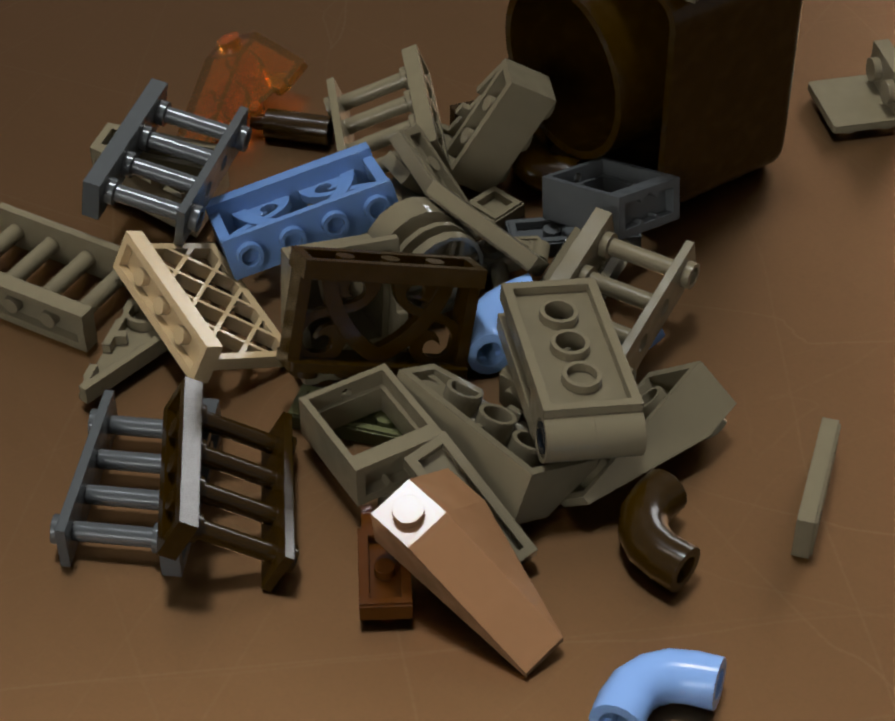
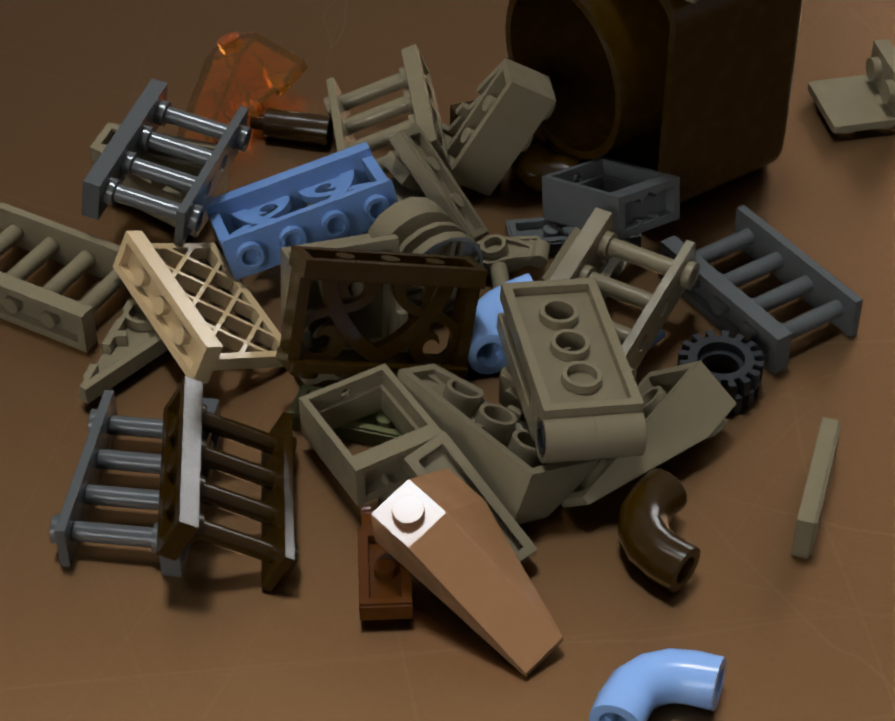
(486, 229): dark tan tile -> none
(498, 206): dark tan tile -> none
(729, 355): none -> black tyre
(732, 310): none -> dark grey fence

